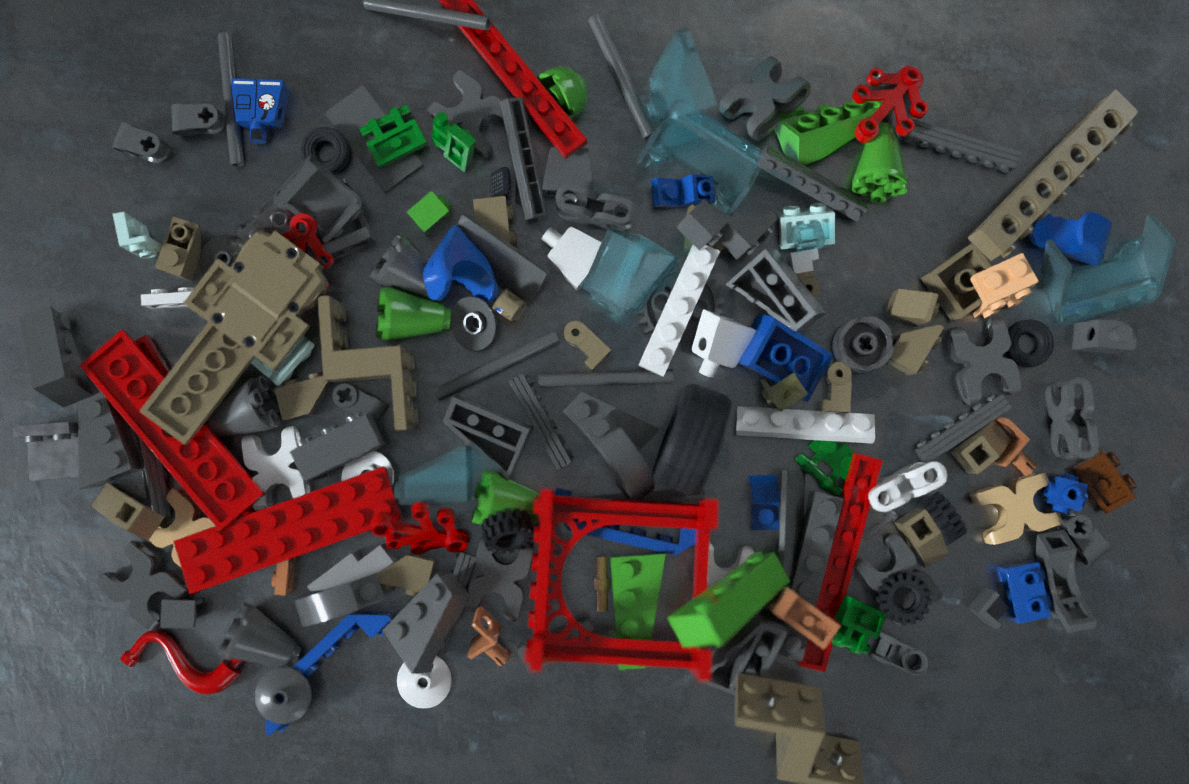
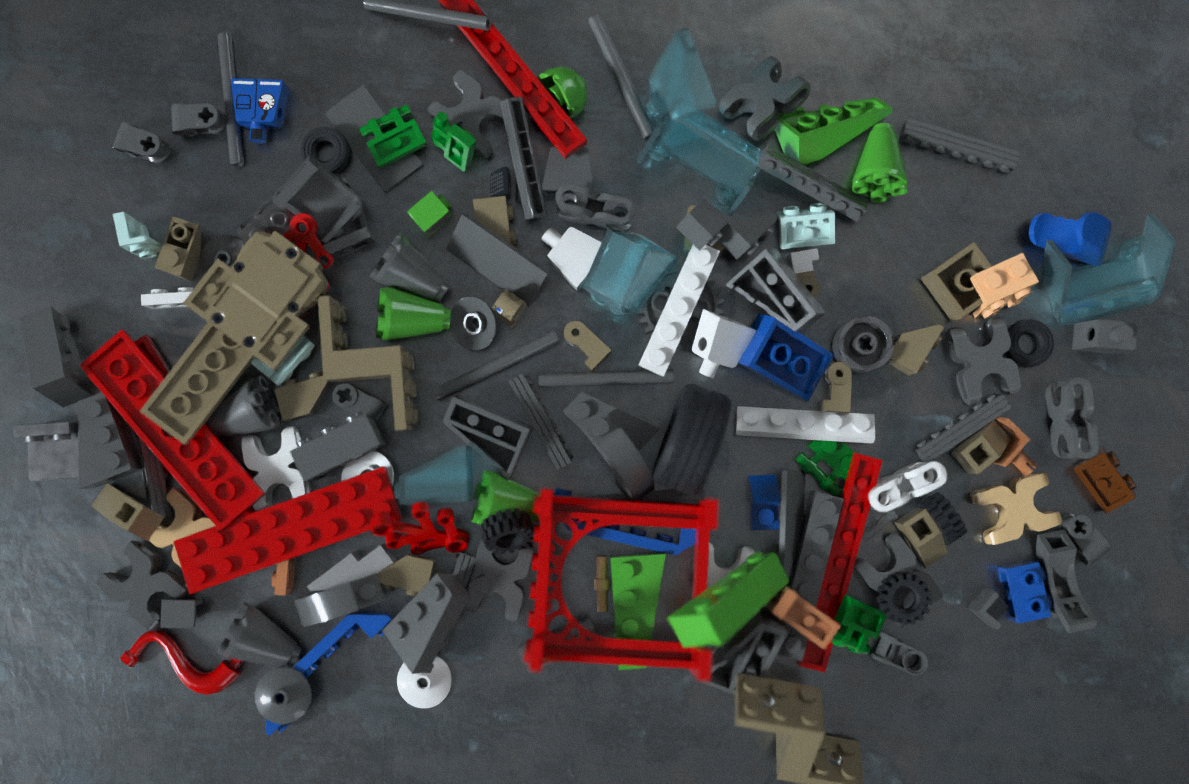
(461, 261): blue animal -> none
(487, 639): nougat bracket -> none
(683, 191): blue slope -> none
(784, 392): olive bracket -> none
(808, 236): clear light blue slope -> none
(908, 80): red plant -> none
(912, 307): dark tan slope -> none
(1065, 493): blue brick -> none
(1066, 161): dark tan brick -> none

